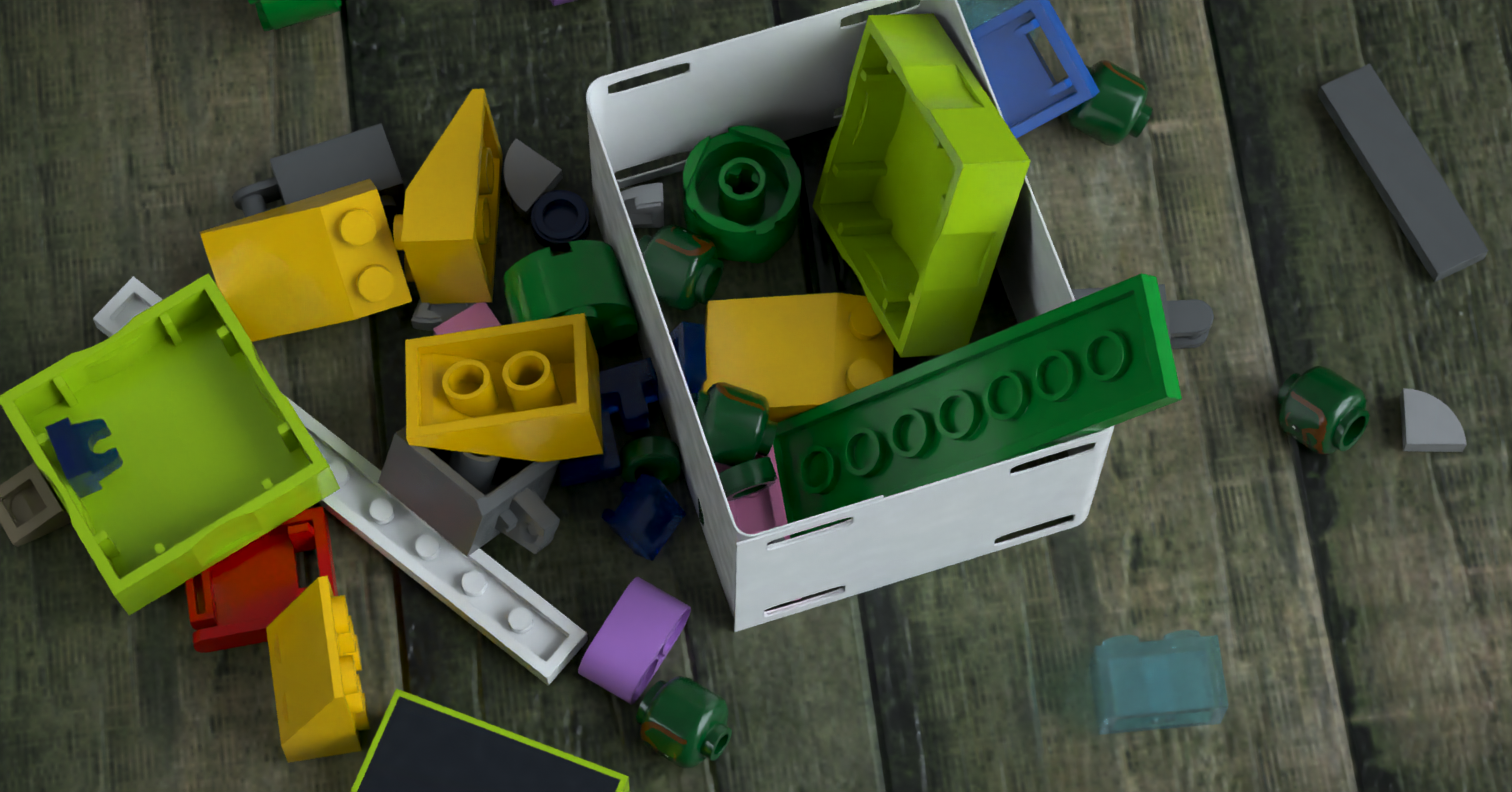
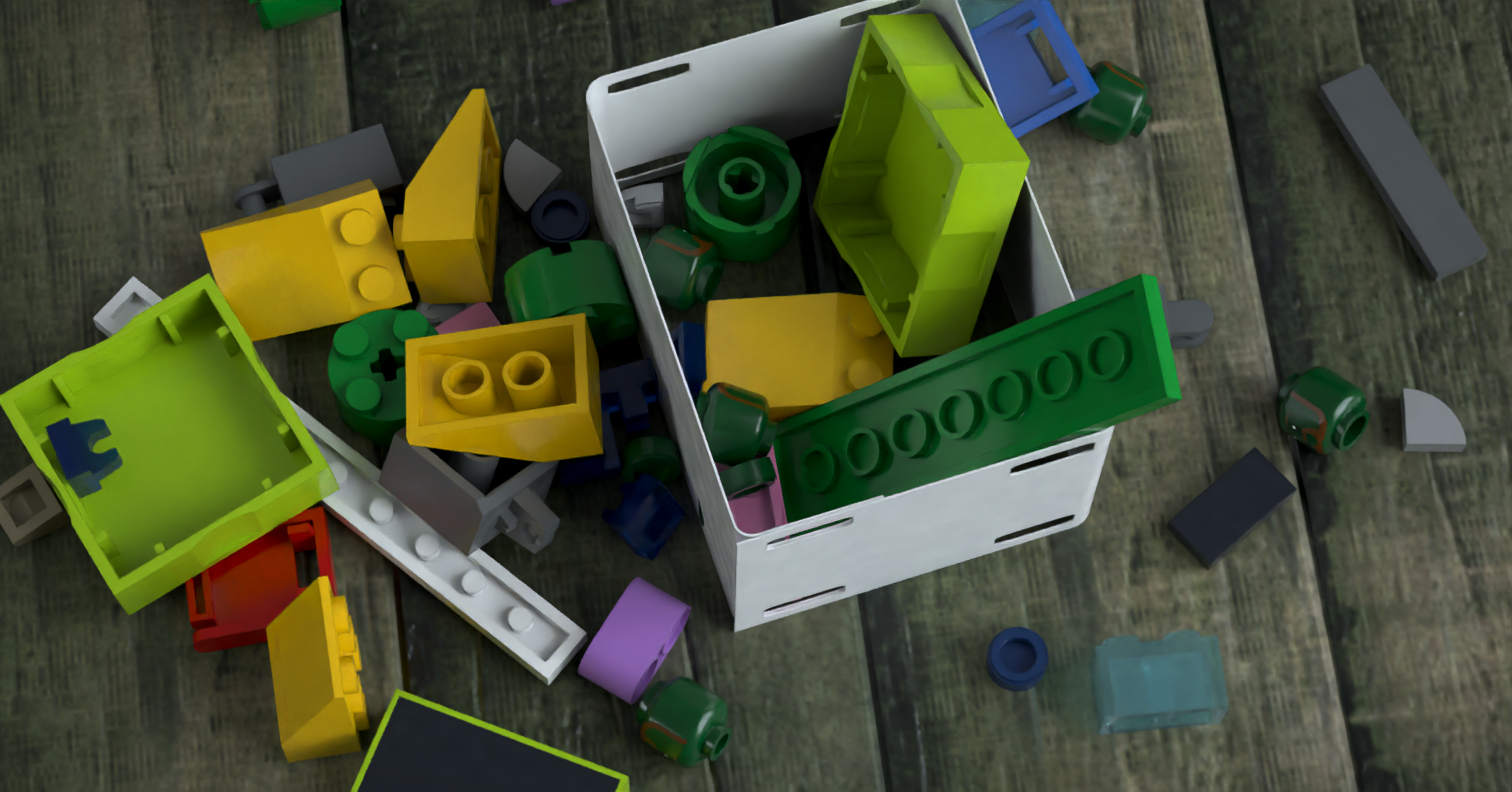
(360, 361): none -> green brick
(1017, 659): none -> dark blue tile
(1231, 508): none -> black tile

